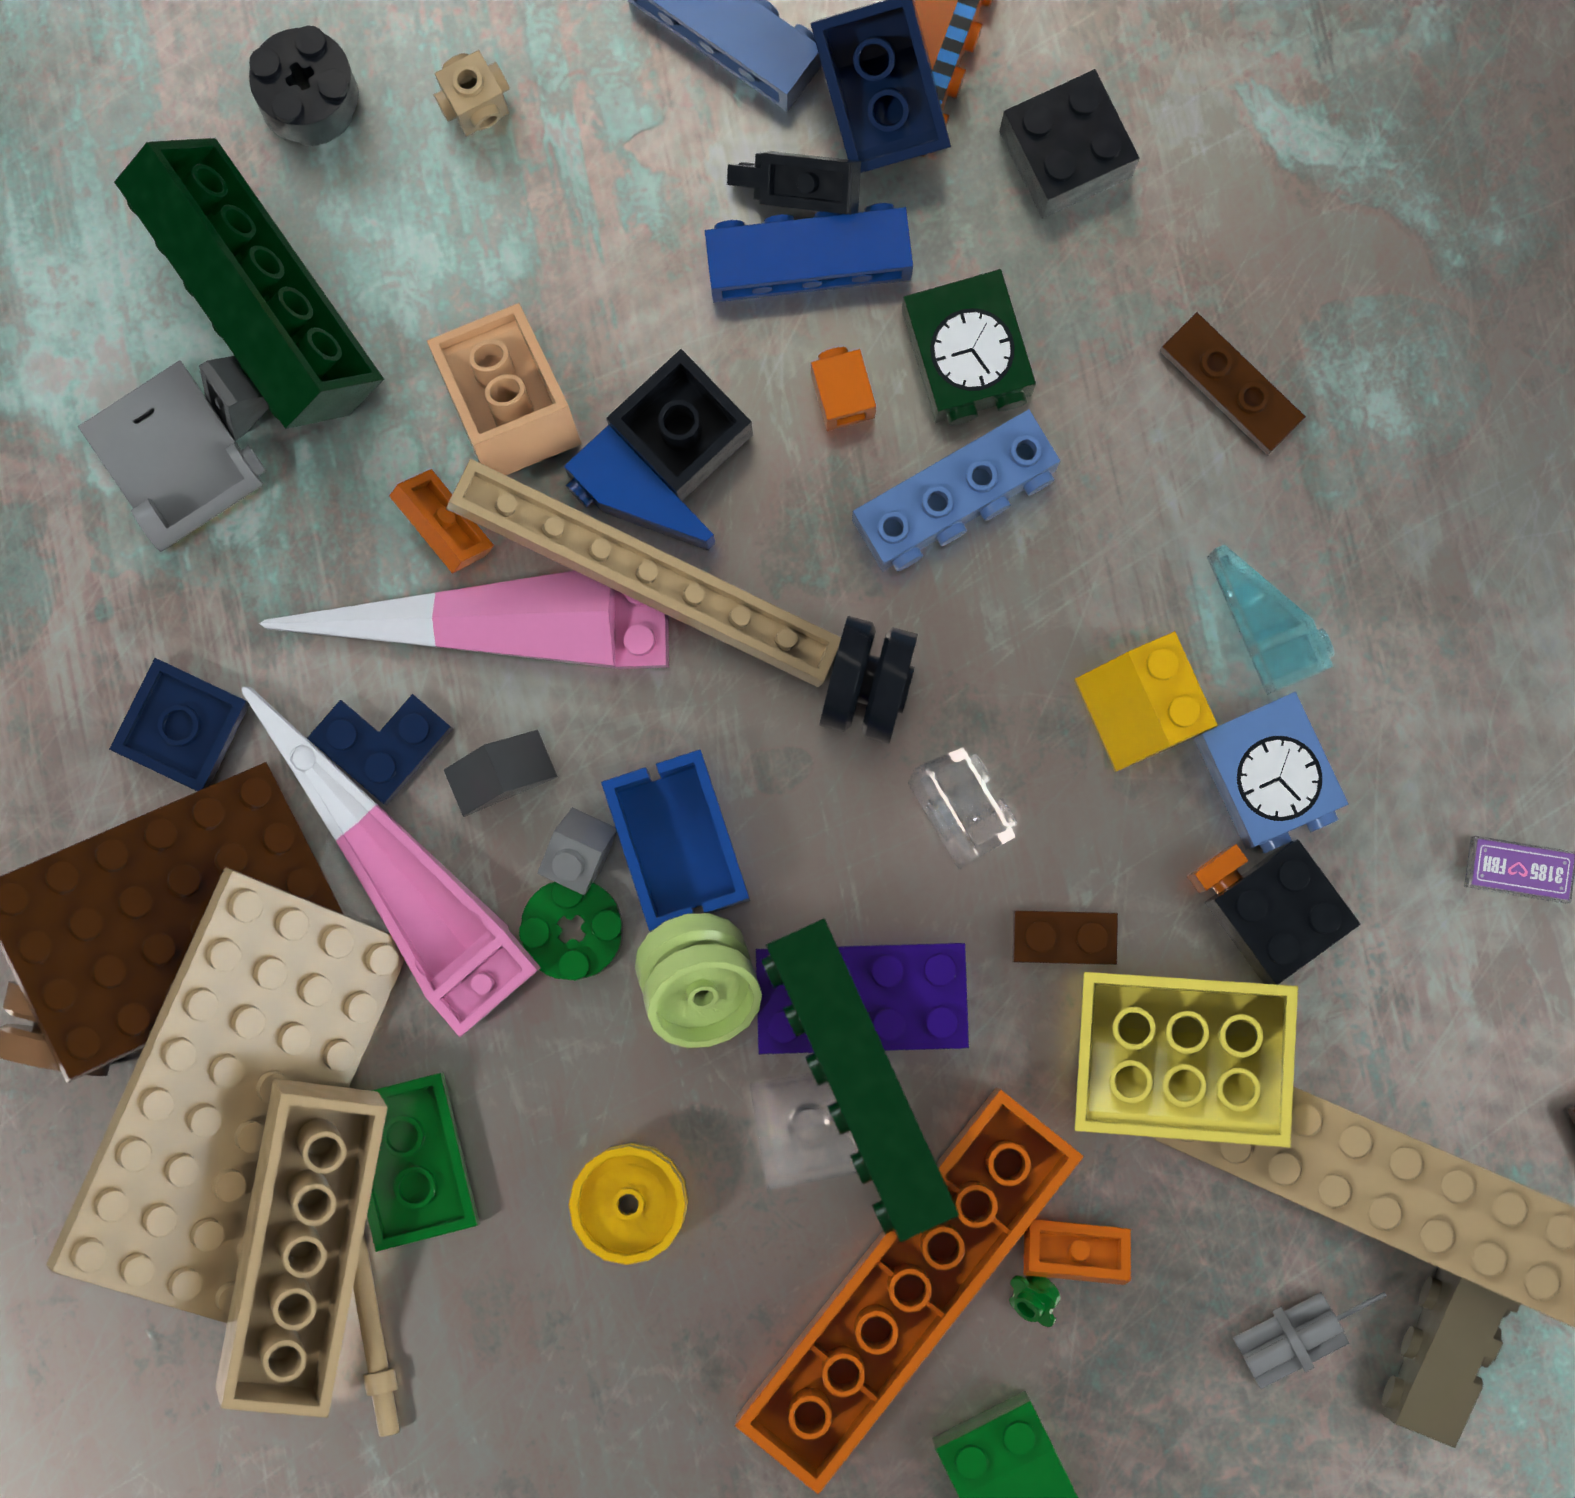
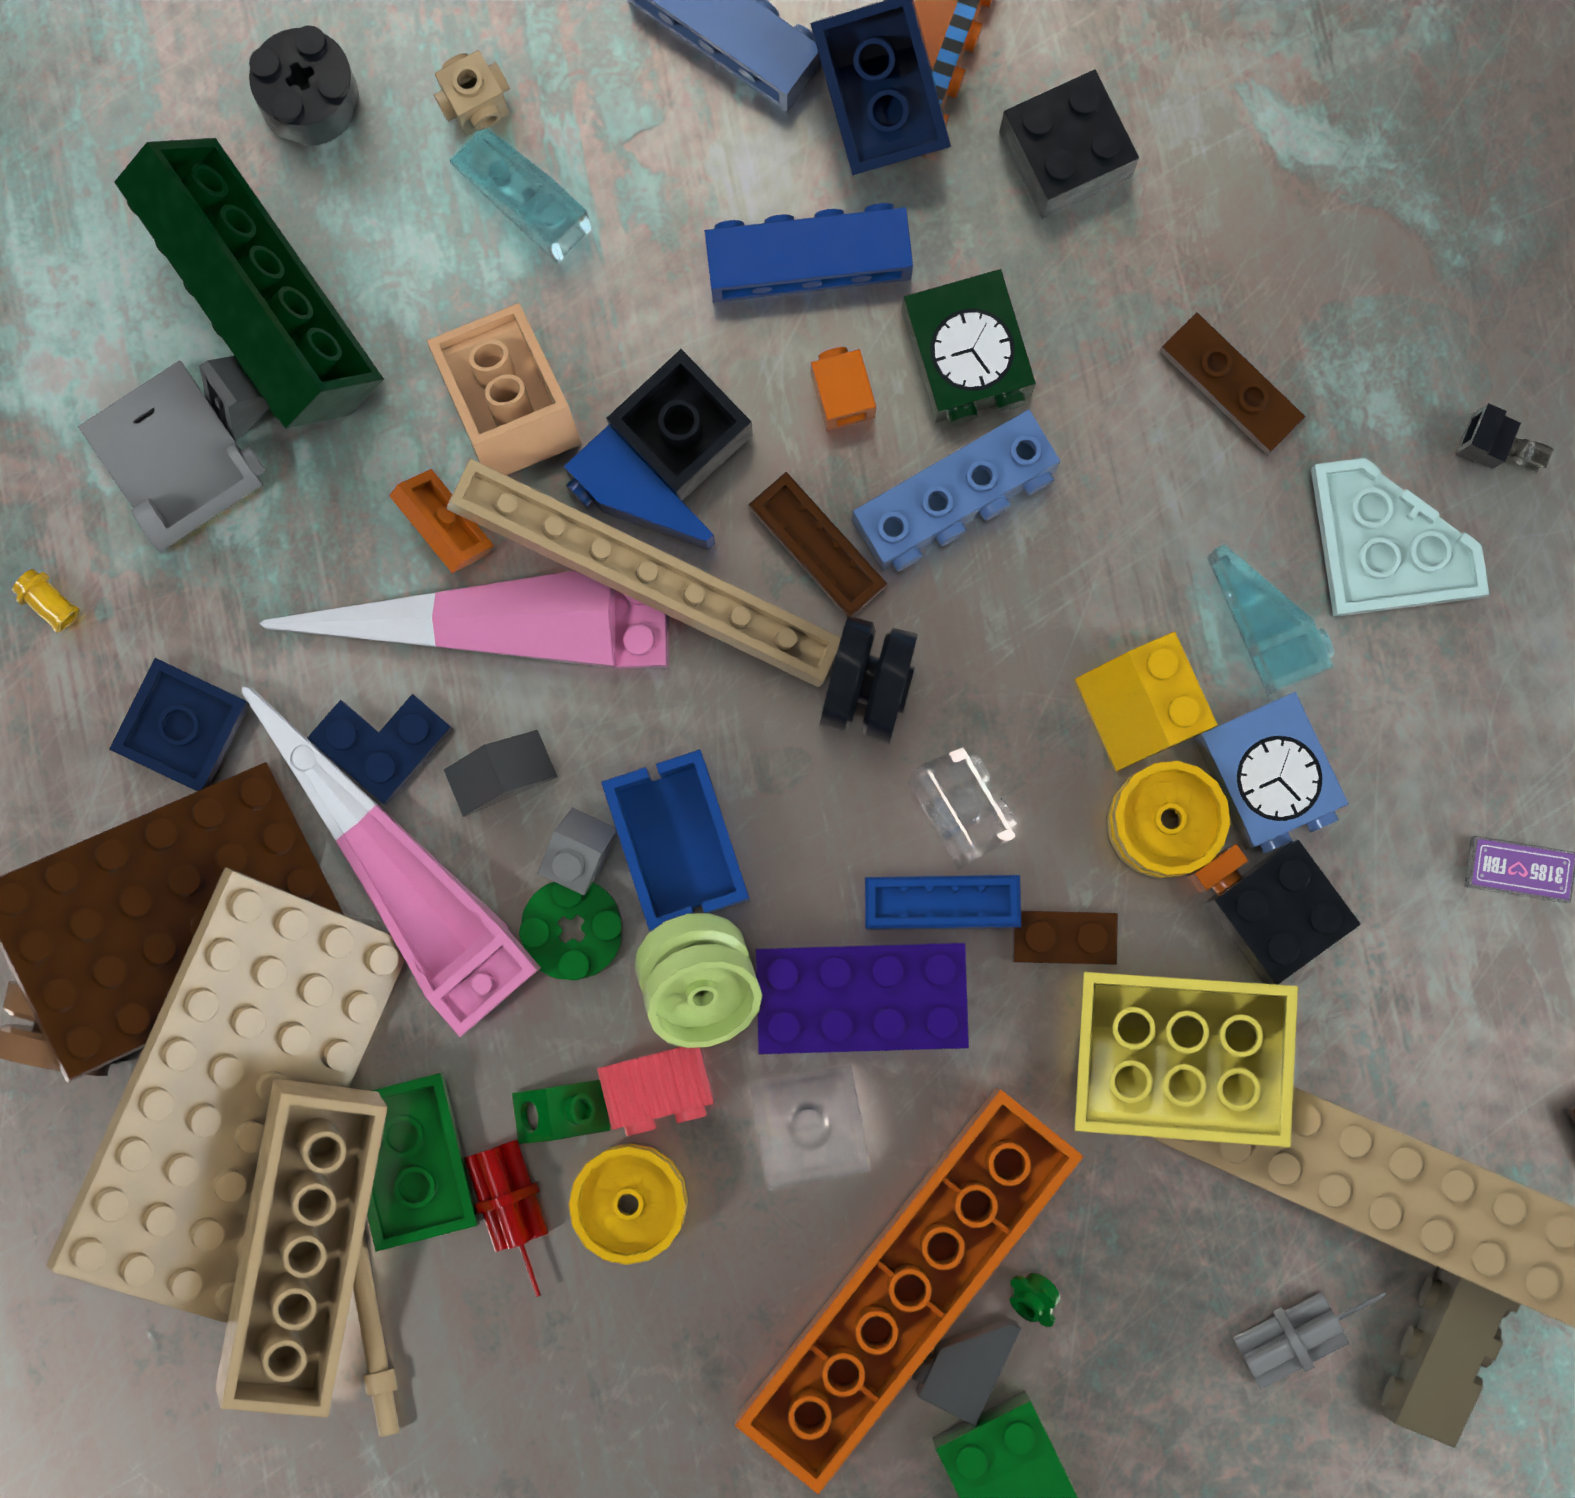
(45, 600): none -> yellow pin
(507, 1199): none -> red piece
(523, 193): none -> clear light blue slope
(561, 1112): none -> green bracket
(656, 1087): none -> coral brick
(800, 181): black hinge -> none
(817, 545): none -> reddish brown plate
(862, 1081): dark green brick -> none
(942, 902): none -> blue plate
(965, 1369): none -> dark grey slope
(1077, 1252): orange plate -> none
(1137, 826): none -> yellow wheel
(1388, 544): none -> light aqua plate
(1492, 438): none -> black piece

